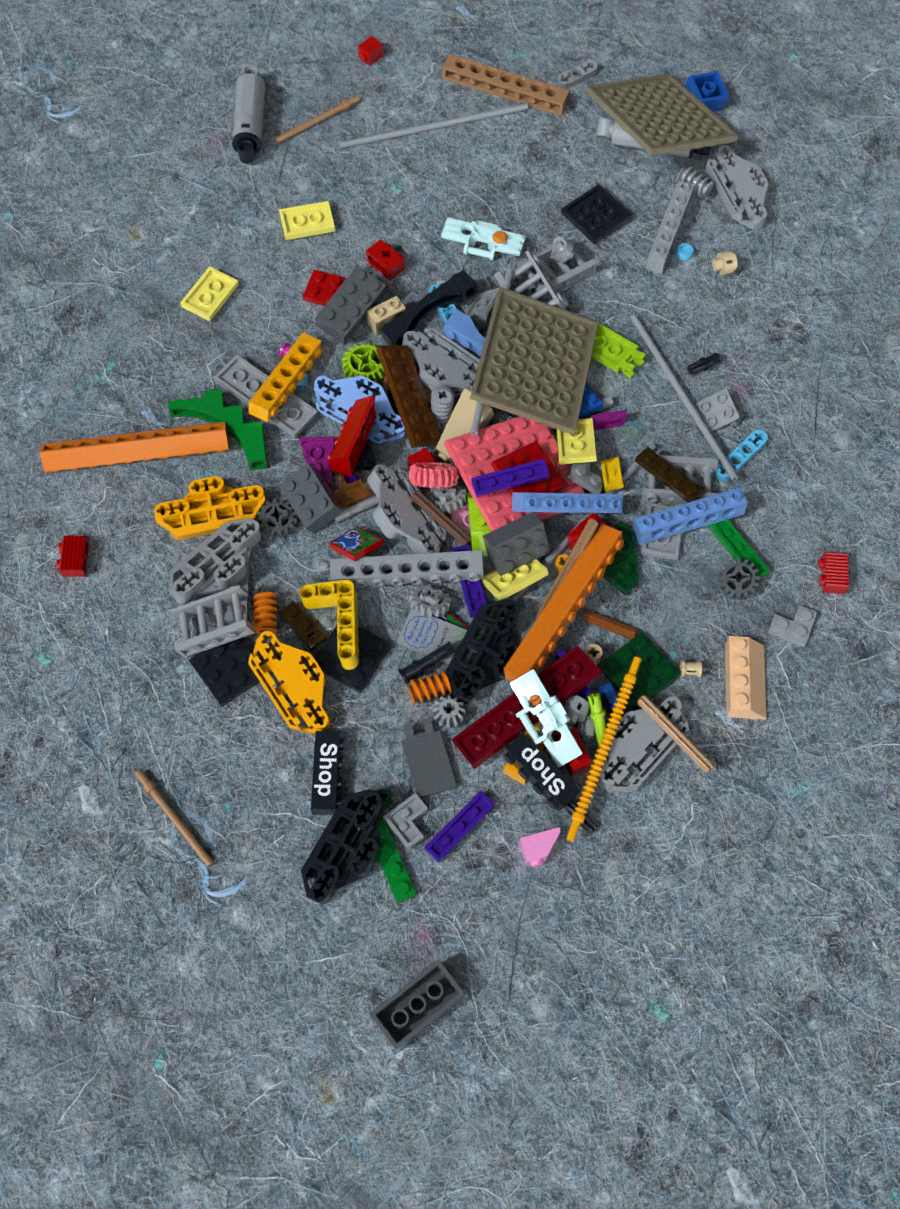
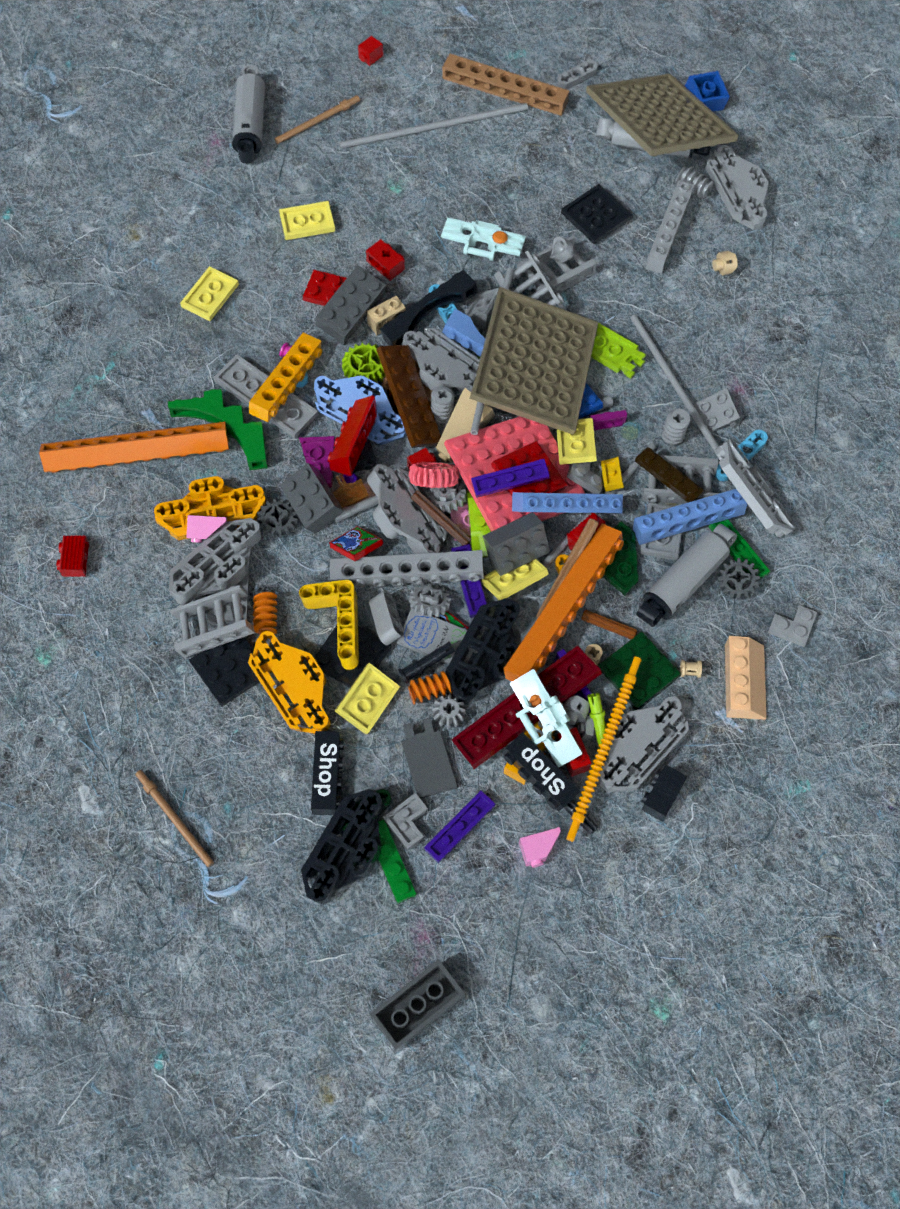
(203, 526): none -> bright pink slope
(302, 625): dark brown plate -> none
(367, 698): none -> light yellow plate
(386, 617): none -> light grey beam
(608, 696): blue beam -> none
(665, 789): none -> black brick
(675, 733): medium nougat axle -> none
(676, 426): none -> light grey piece
(684, 251): medium azure tile -> none
(686, 575): none -> light grey piece
(704, 363): black axle -> none
(754, 489): none -> light grey connector
(834, 572): red brick -> none

